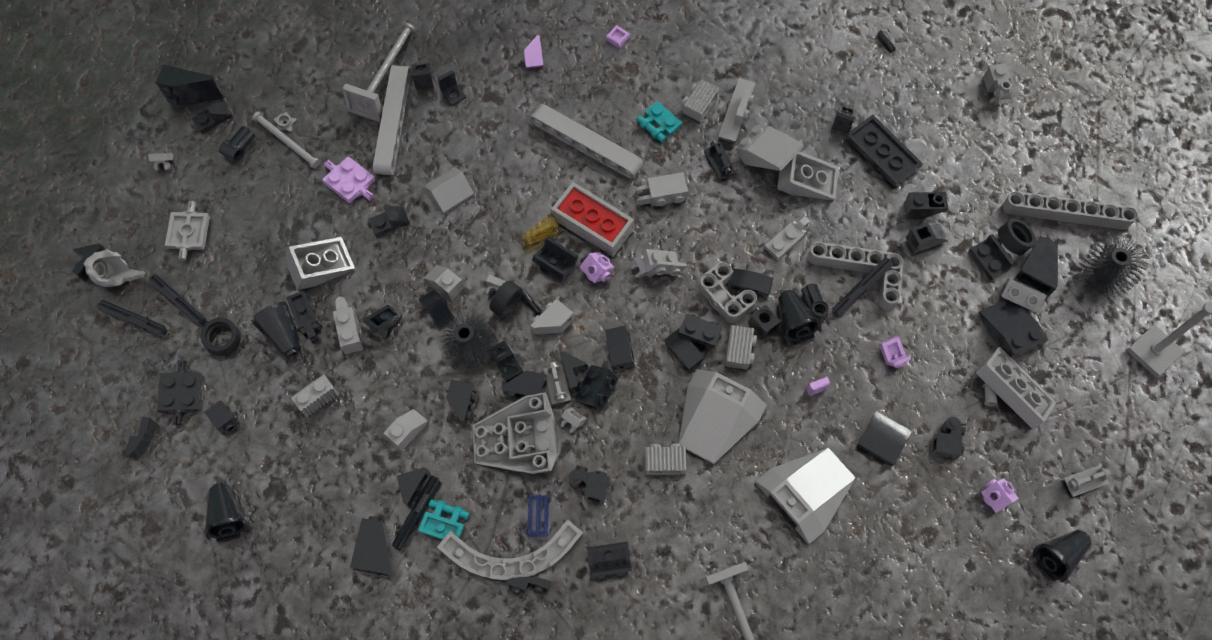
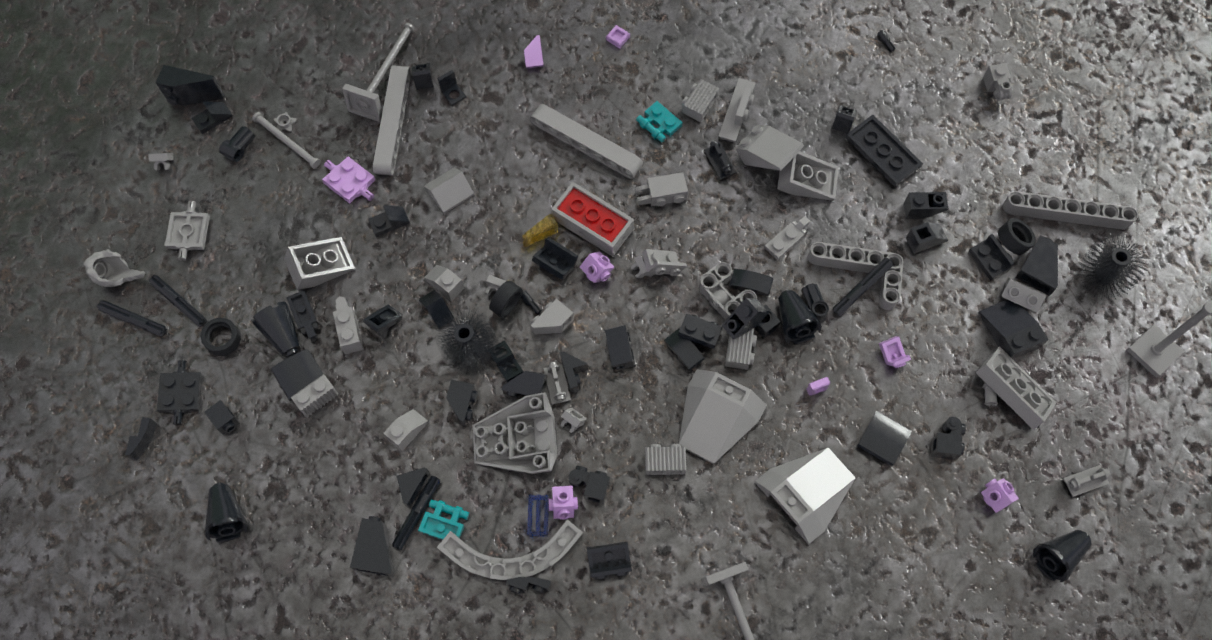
(84, 253): black slope -> none
(296, 372): none -> black slope
(563, 502): none -> lavender brick
(597, 387): black bracket -> none
(745, 318): none -> black slope

